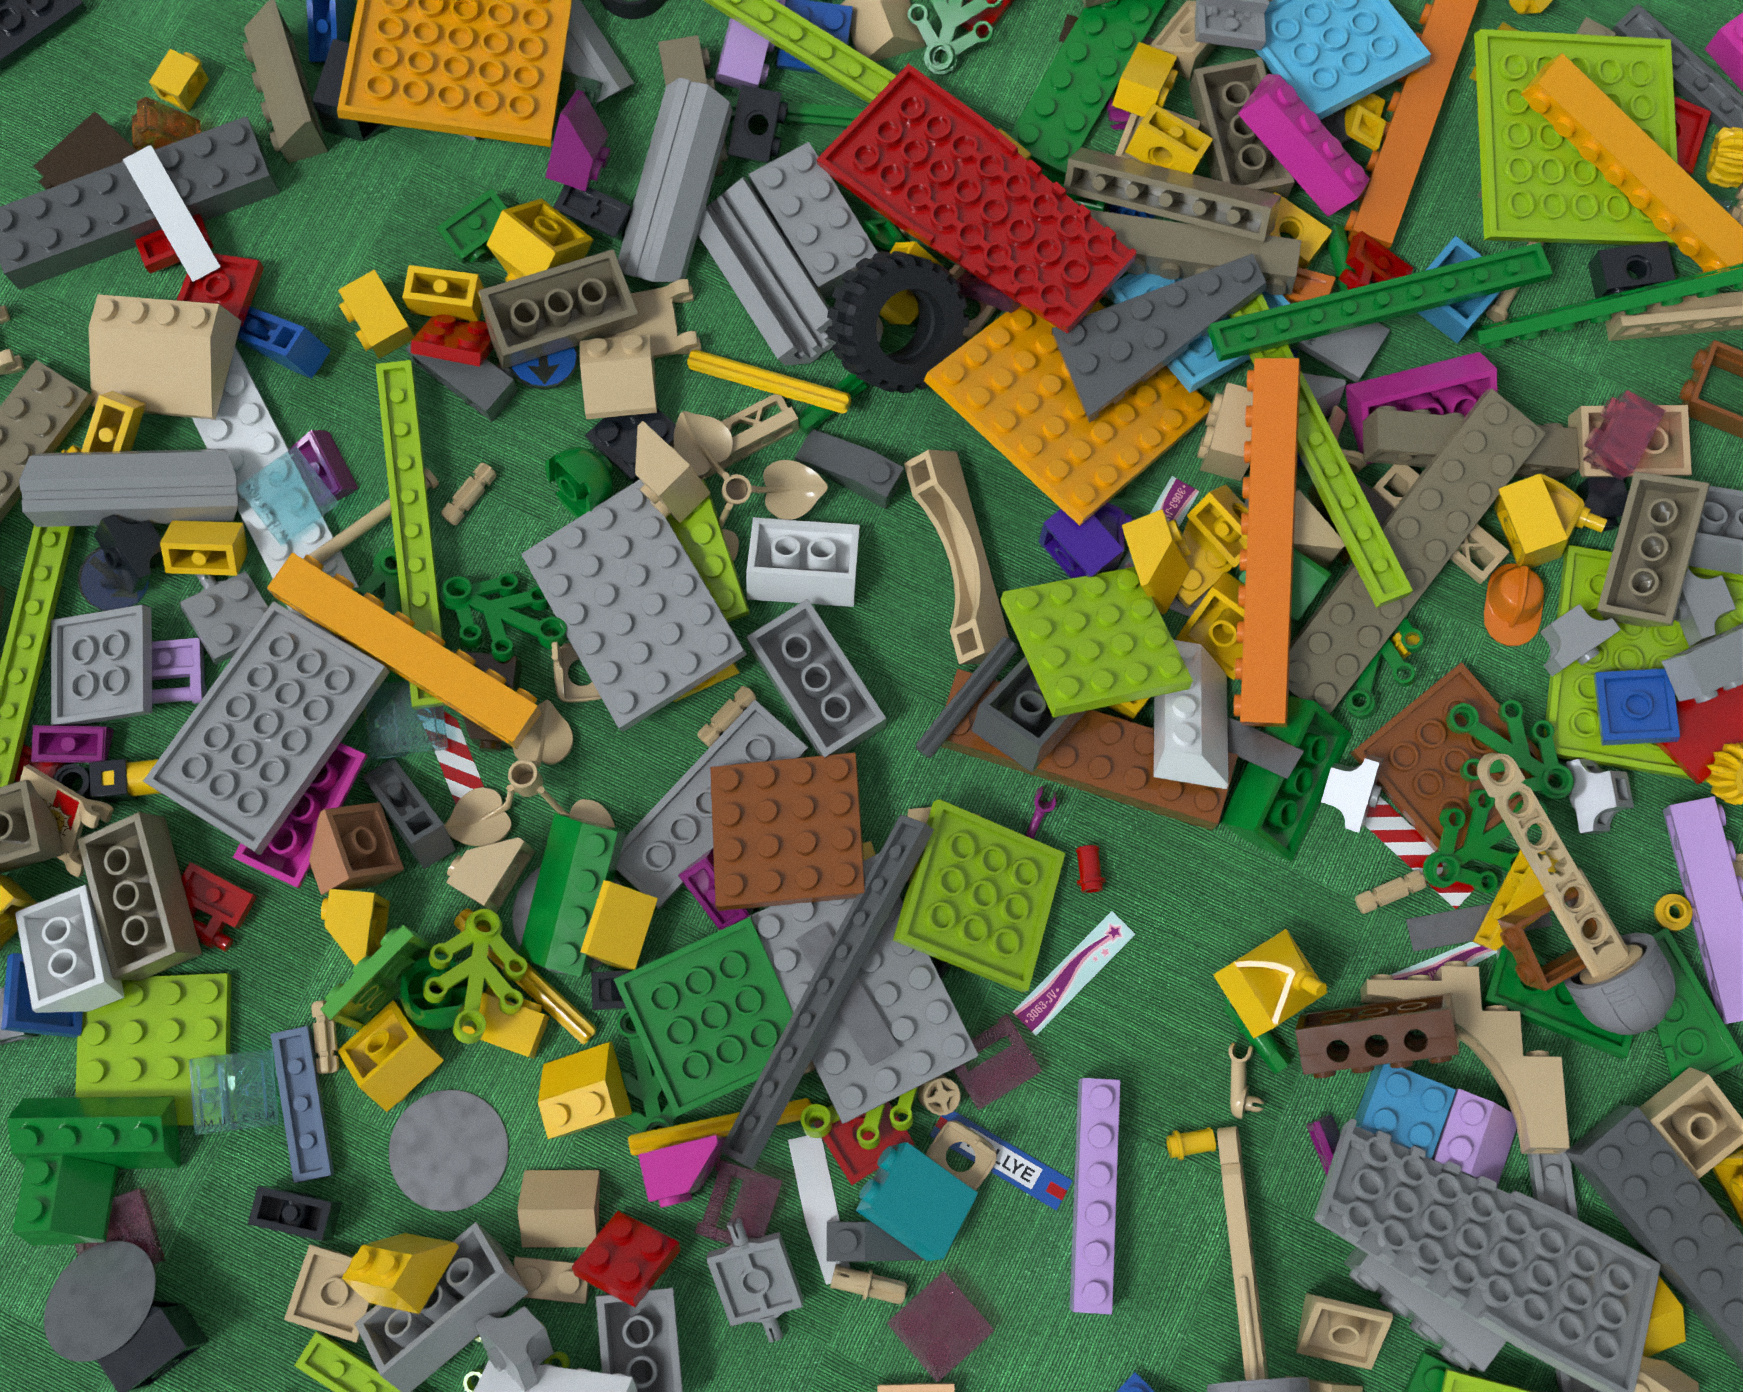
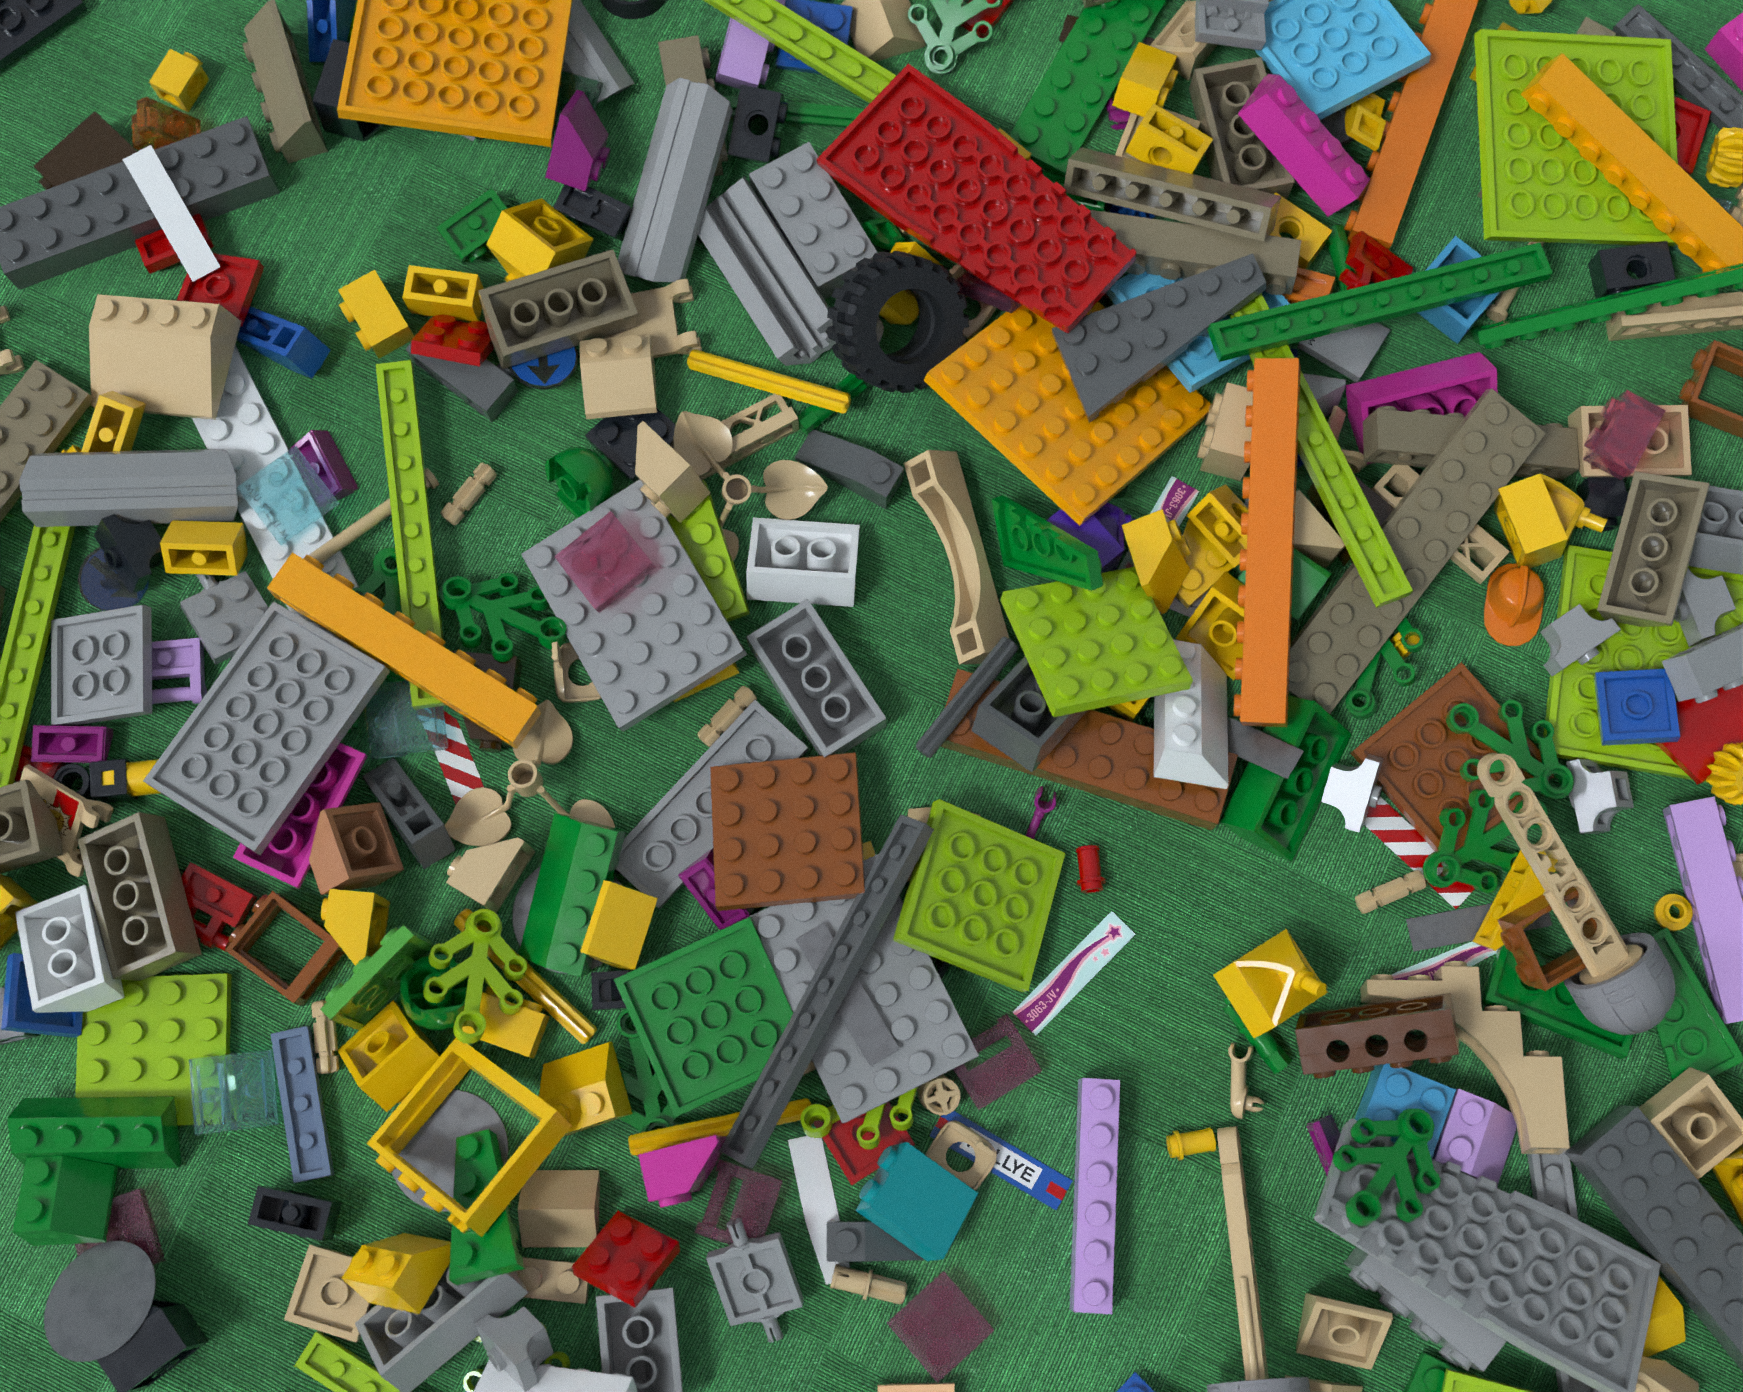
(314, 971): none -> dark orange window
(423, 1102): none -> yellow window
(495, 1252): none -> green wing
(605, 562): none -> clear pink plate
(1042, 548): none -> green wing
(1393, 1163): none -> green plant

